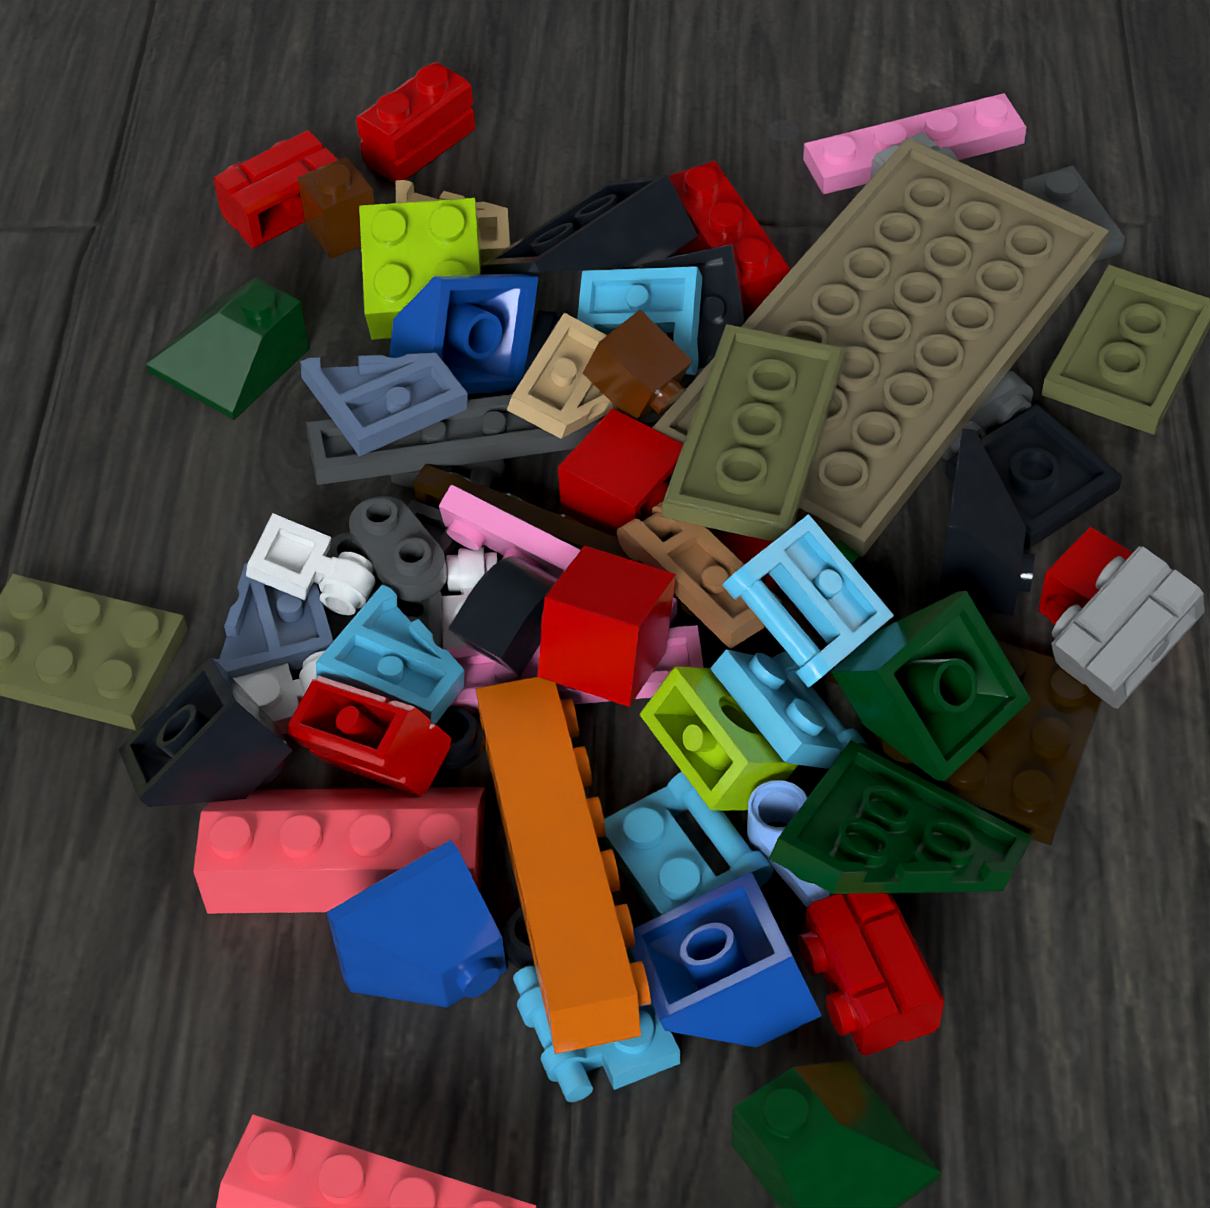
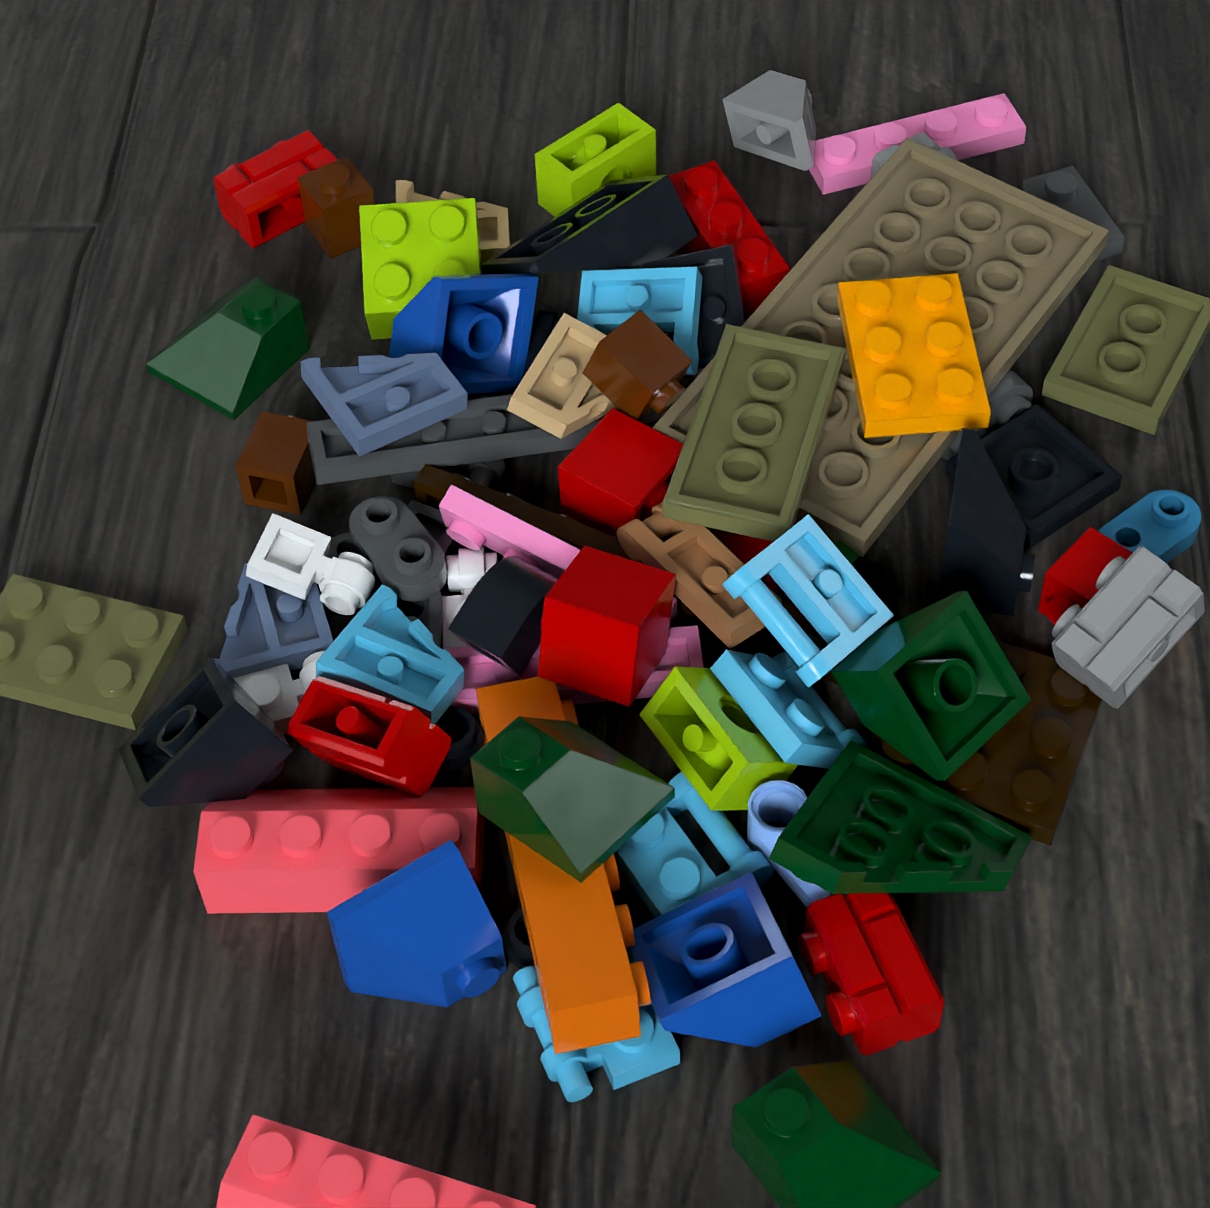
(277, 464): none -> reddish brown brick
(416, 122): red brick -> none
(564, 792): none -> dark green slope
(599, 151): none -> lime brick
(774, 119): none -> light grey slope
(912, 355): none -> light orange plate
(1161, 522): none -> dark azure plate

